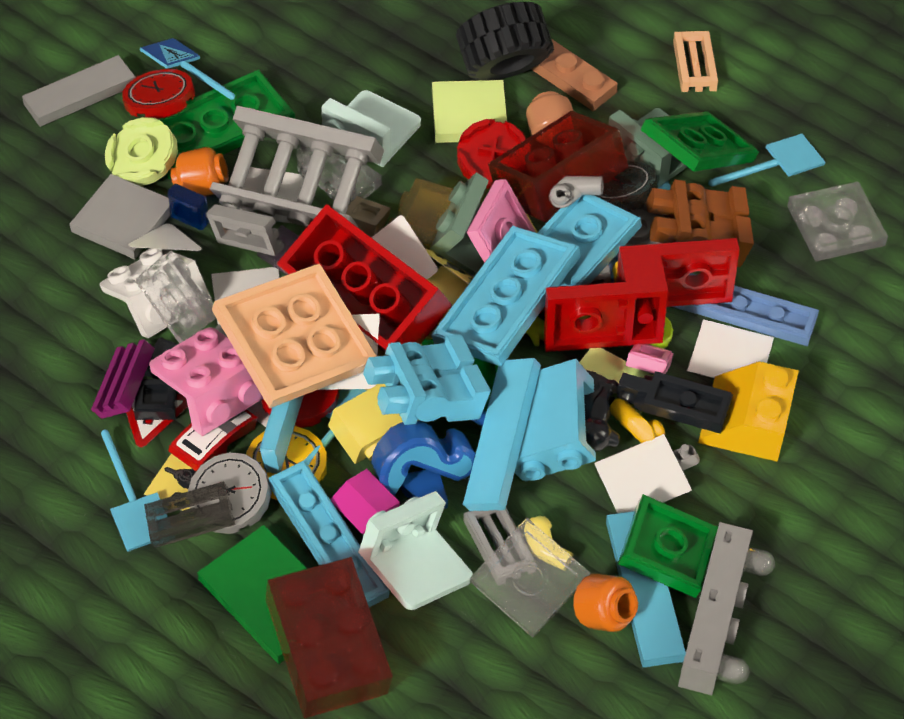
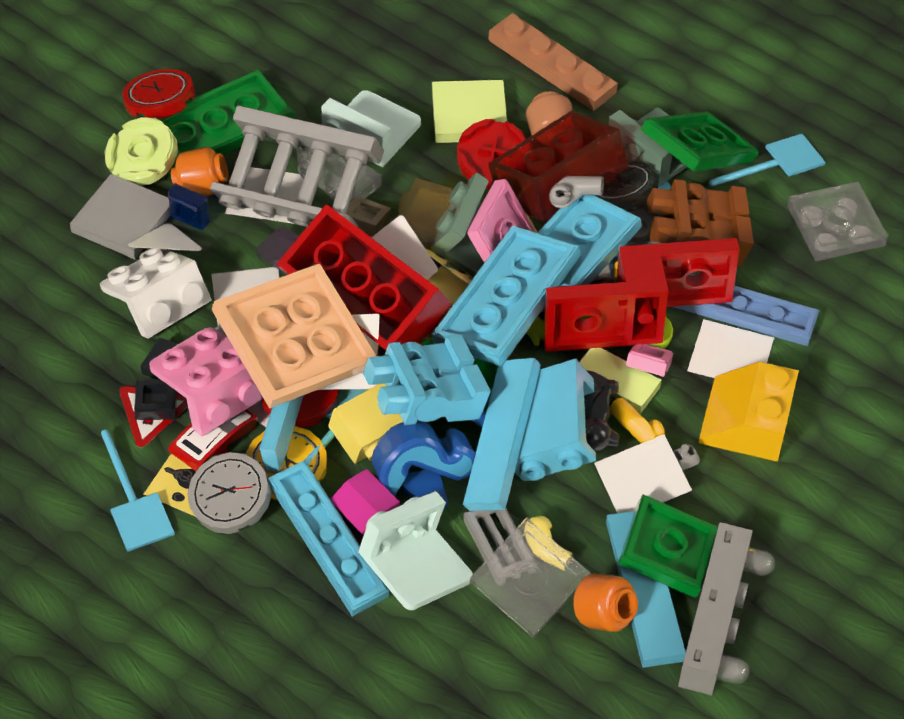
(78, 90): light grey tile -> none
(122, 379): magenta tile -> none
(173, 53): piece -> none
(176, 296): clear plate -> none
(190, 521): clear smoke tile -> none
(240, 583): green tile -> none
(245, 230): light grey tile -> none
(328, 637): clear red brick -> none
(504, 41): black tyre -> none
(677, 399): black hinge -> none
(697, 80): light nougat tile -> none

